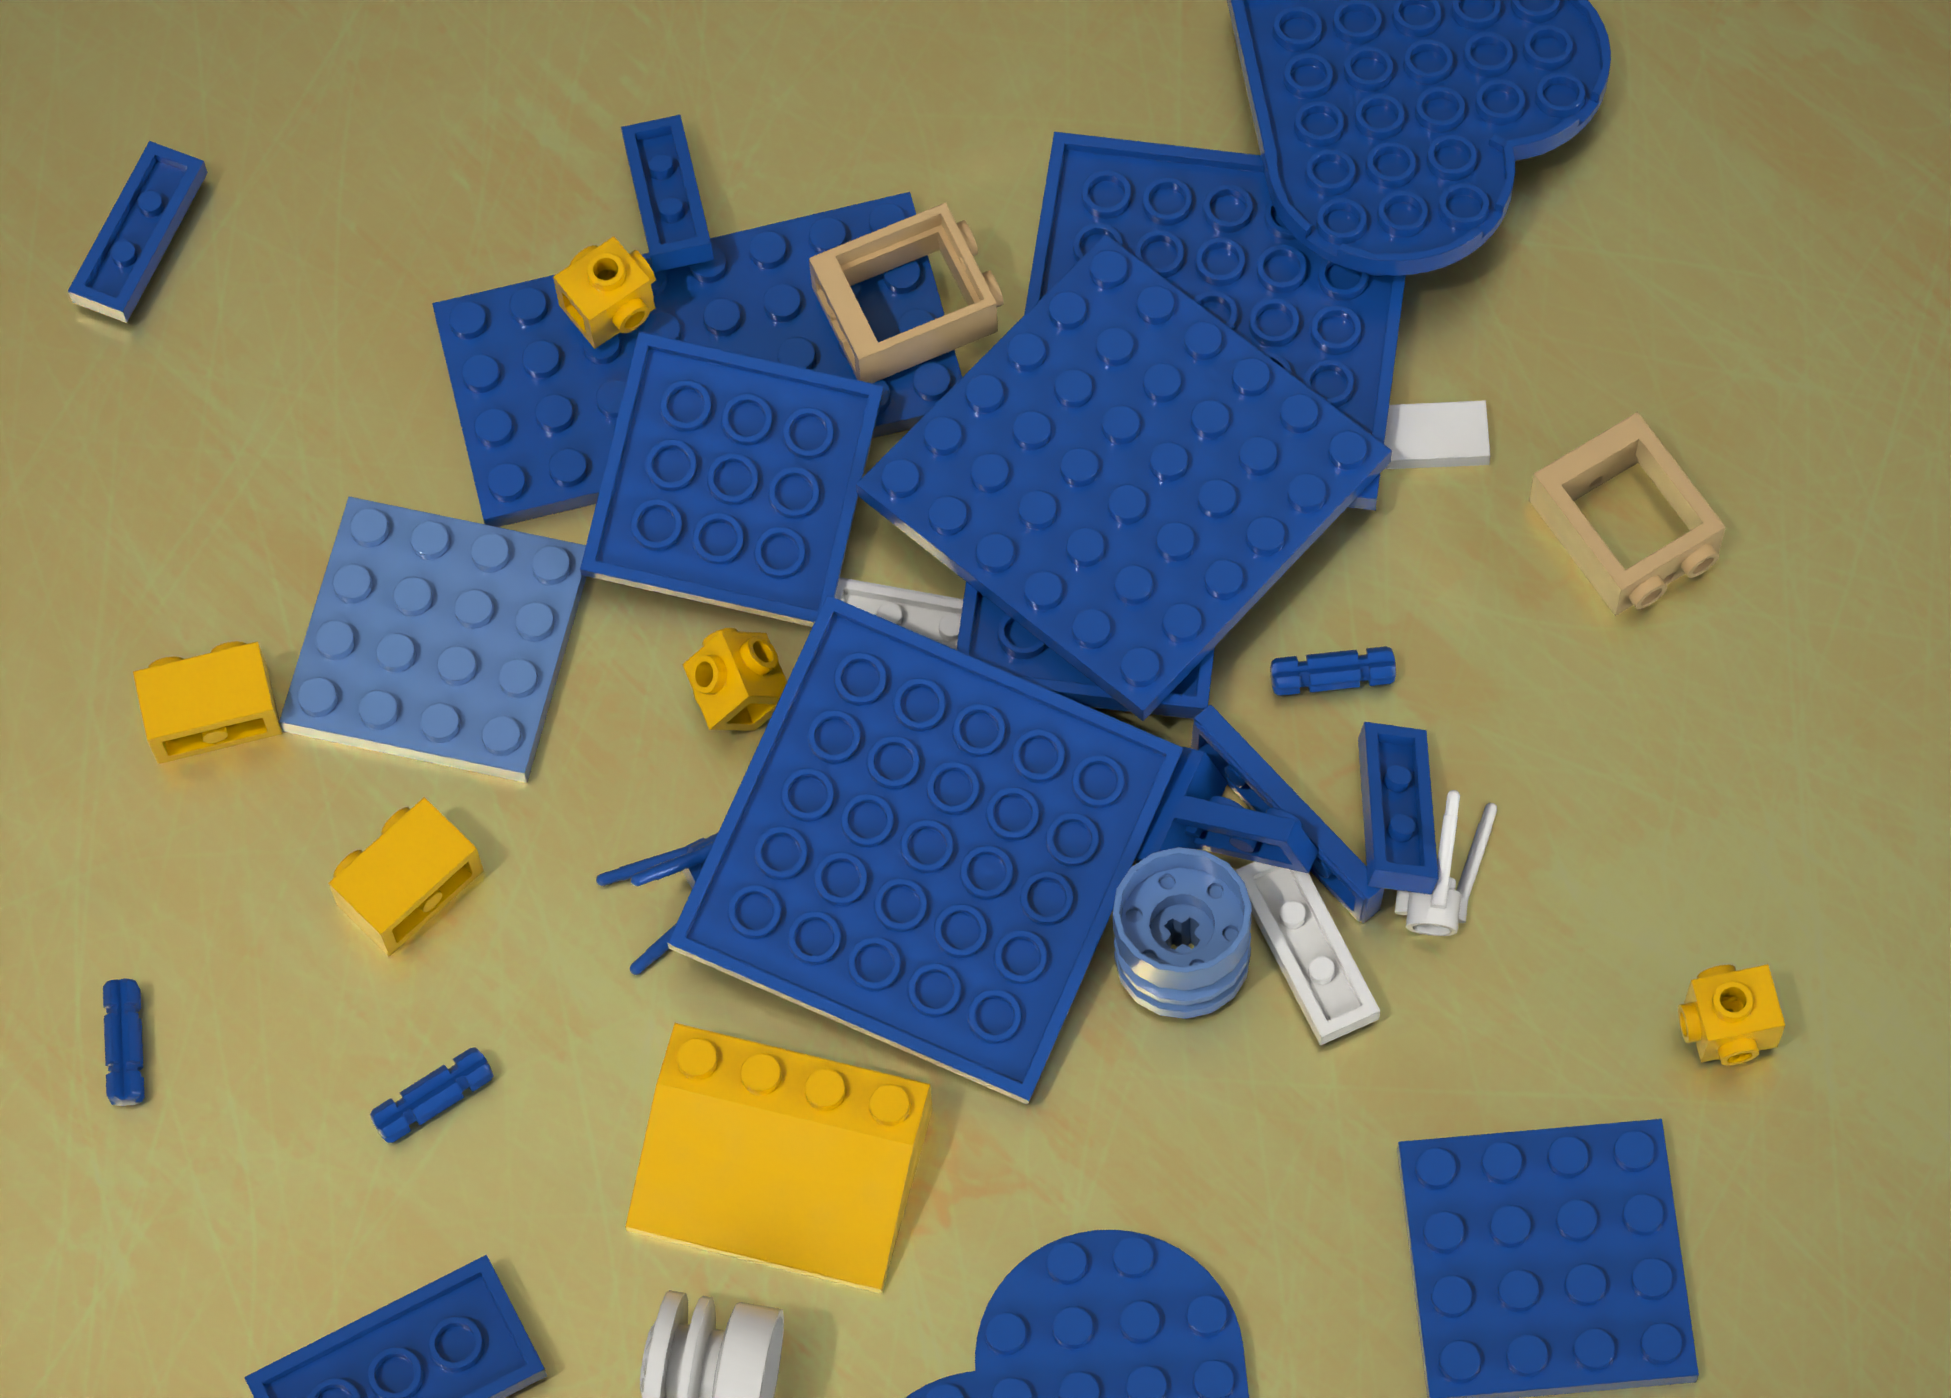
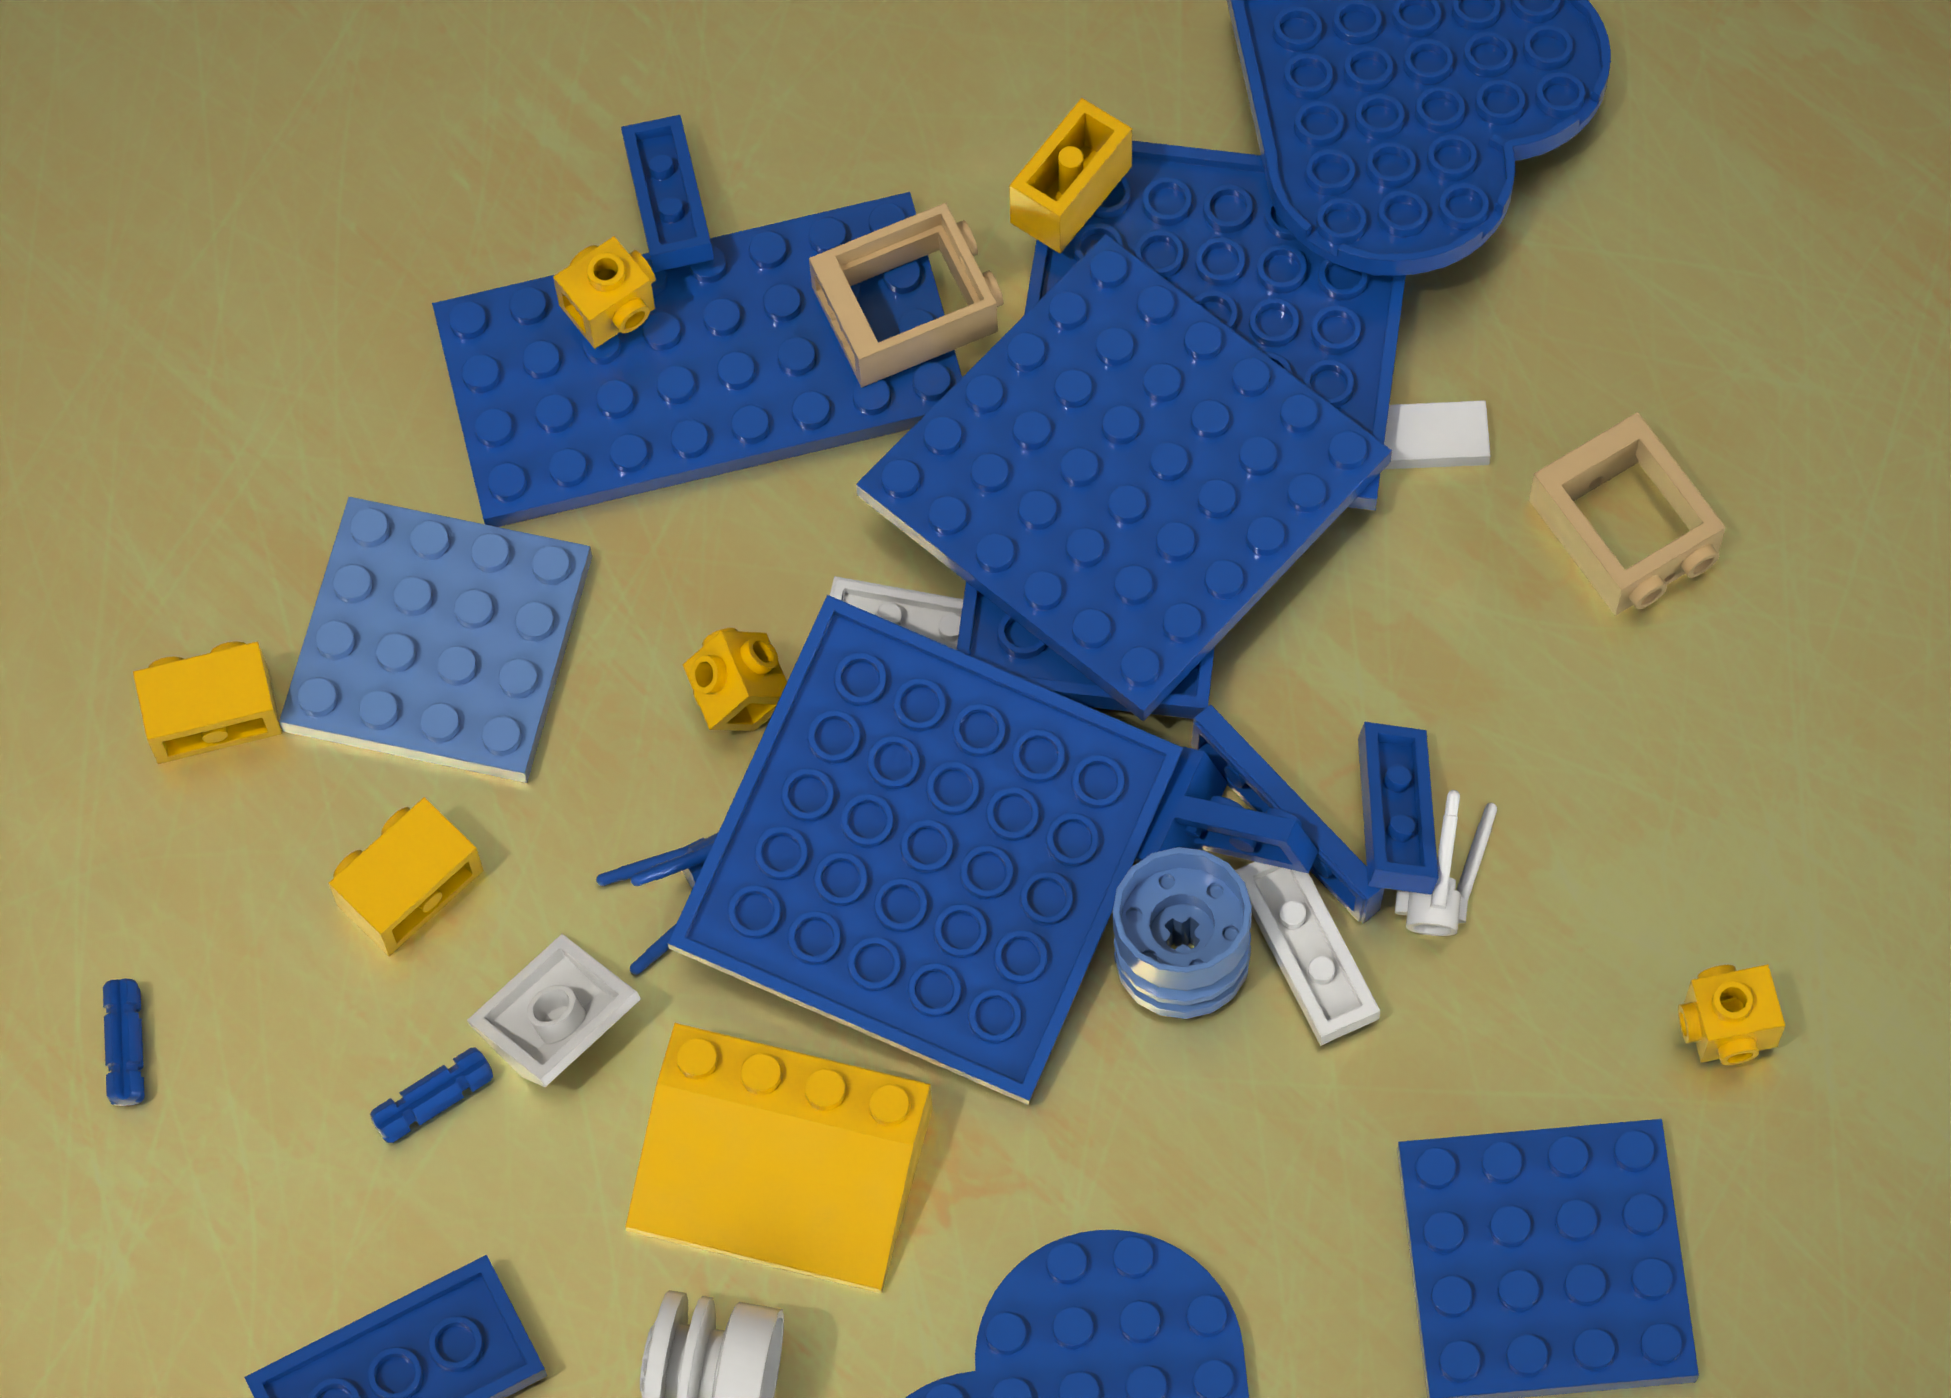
(137, 231): blue plate -> none
(553, 1011): none -> white slope
(731, 479): blue plate -> none
(1070, 175): none -> yellow brick
(1333, 670): blue axle -> none

